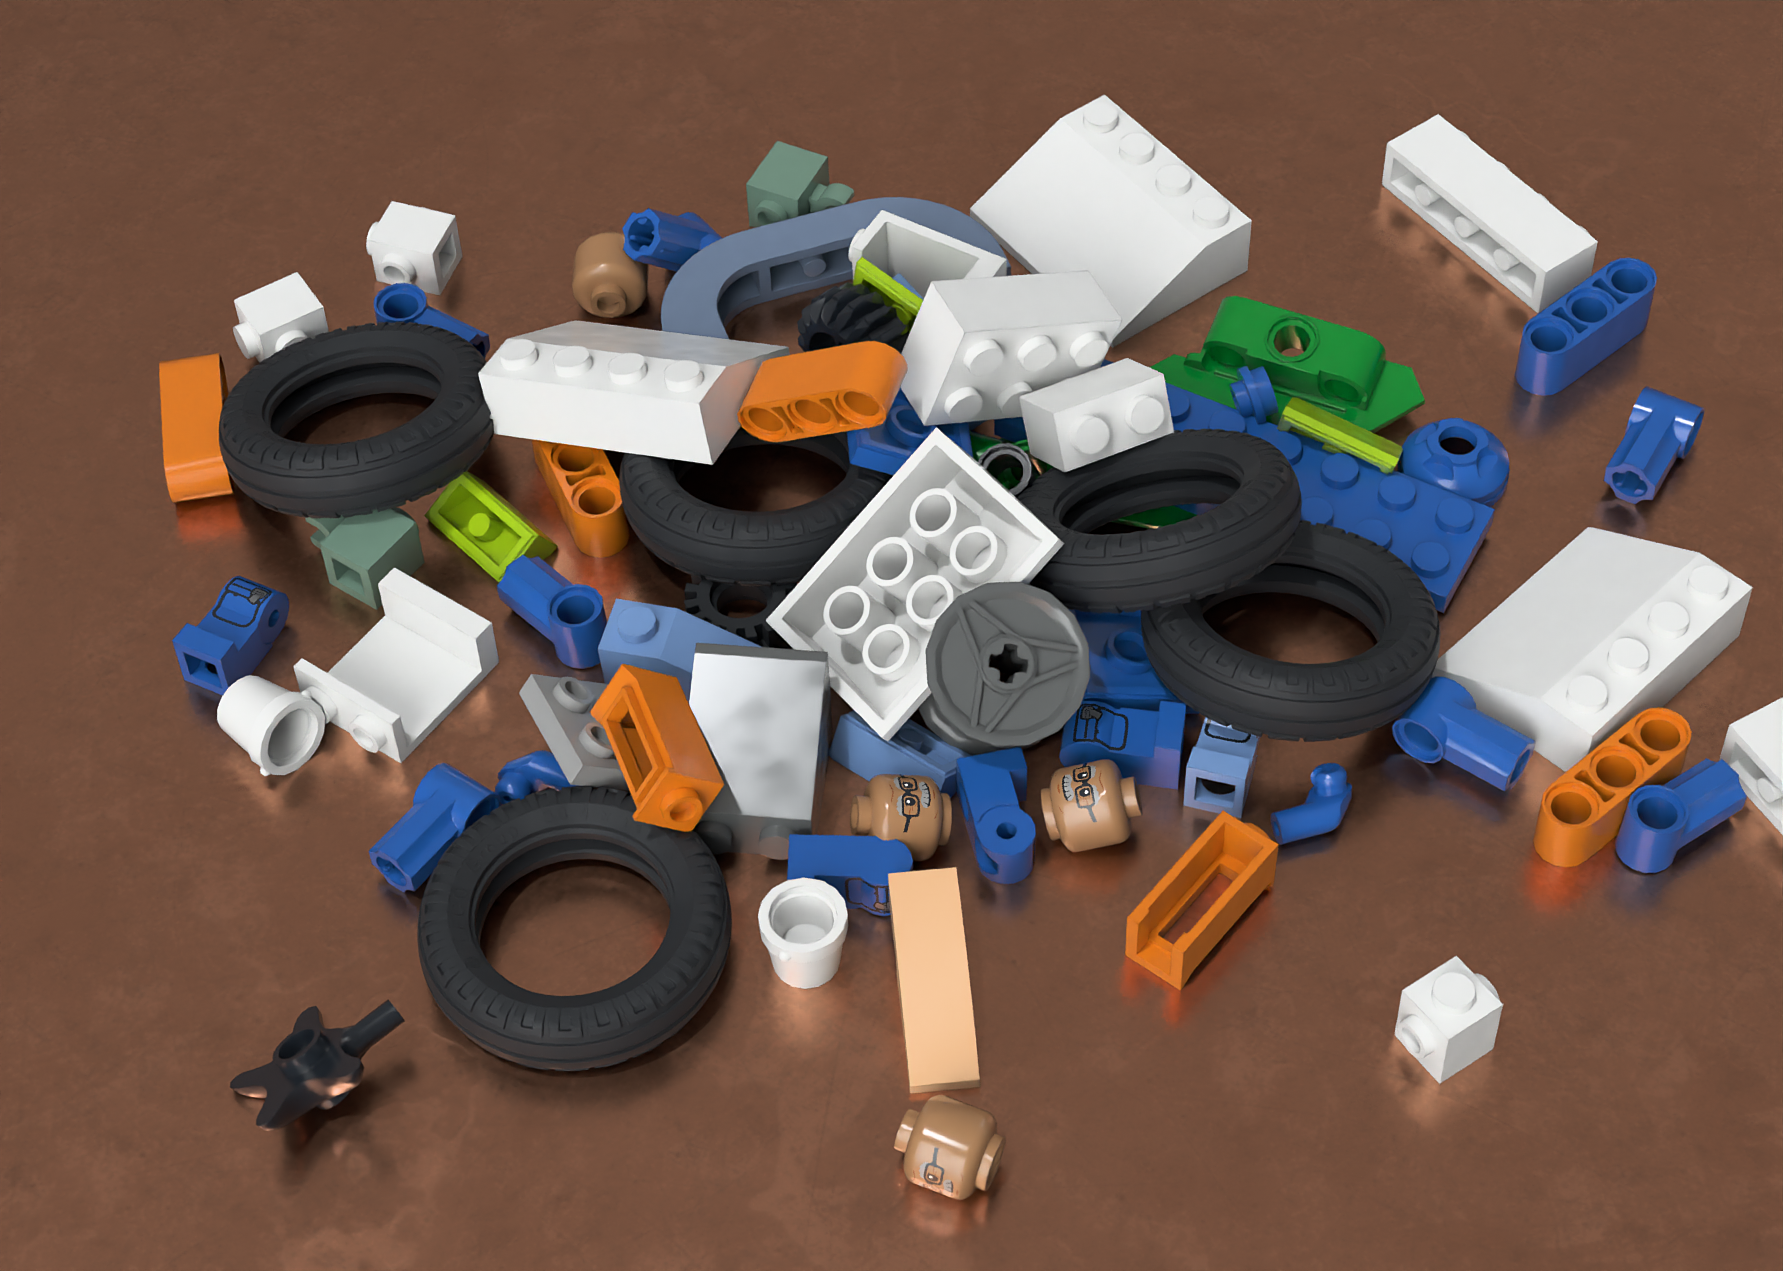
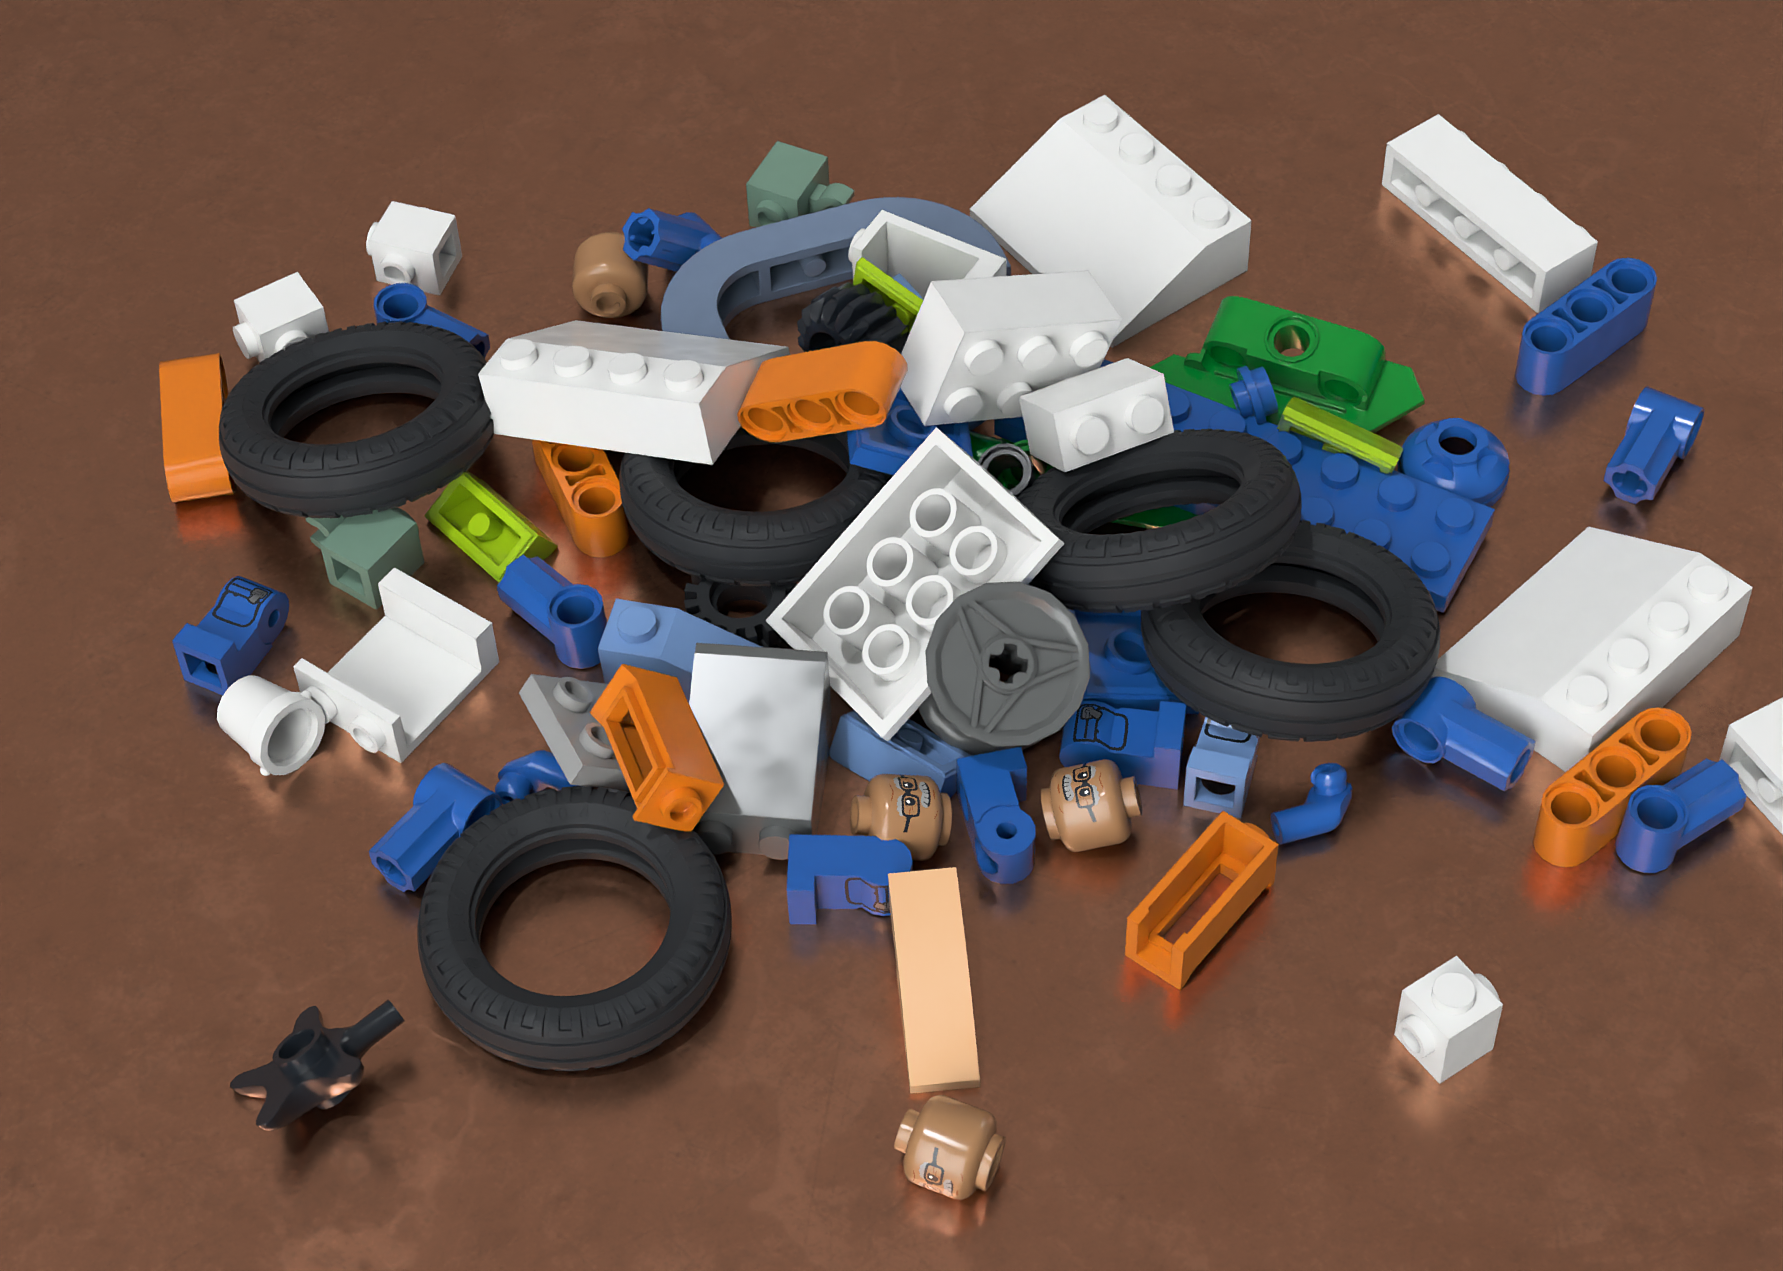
(804, 931): white piece -> none

